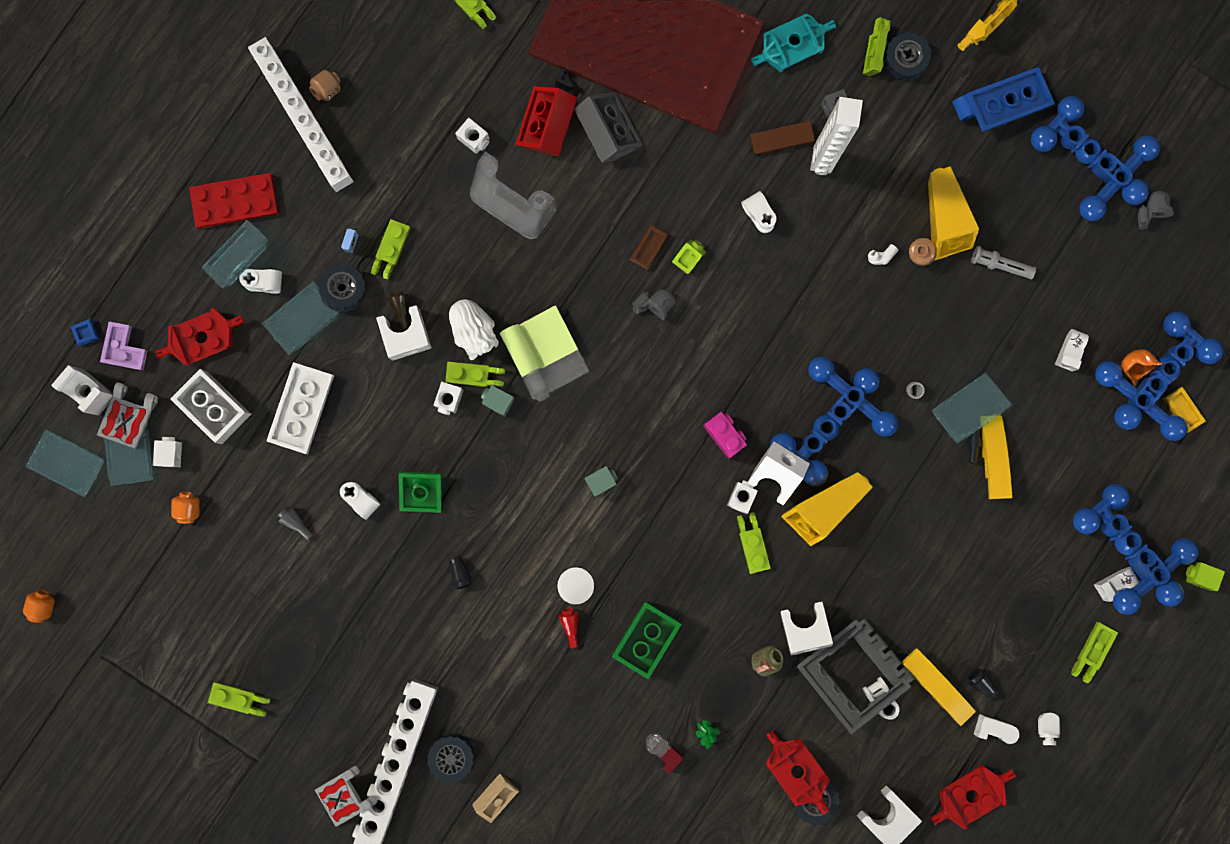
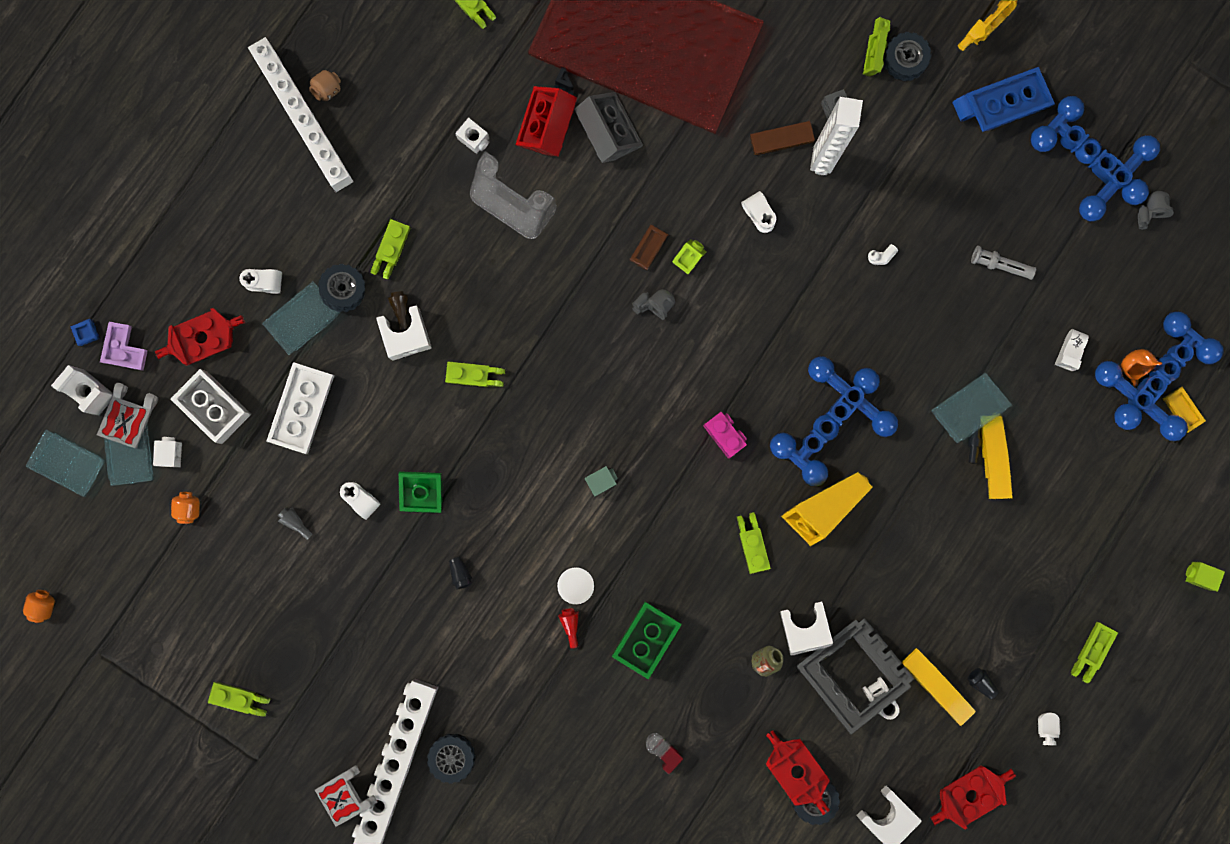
(233, 200): red plate -> none
(236, 254): clear light blue piece -> none
(350, 241): light blue tile -> none
(445, 389): white brick -> none
(472, 328): white hair -> none
(495, 798): tan slope -> none
(497, 400): sand green brick -> none
(544, 353): yellowish green door -> none
(707, 733): green plant -> none
(734, 503): white brick -> none
(781, 53): teal plate -> none
(781, 466): white piece -> none
(918, 389): light grey hinge -> none
(922, 251): medium nougat head -> none
(950, 216): yellow slope -> none
(1000, 729): white leg -> none
(1110, 585): white leg -> none
(1183, 551): blue piece -> none

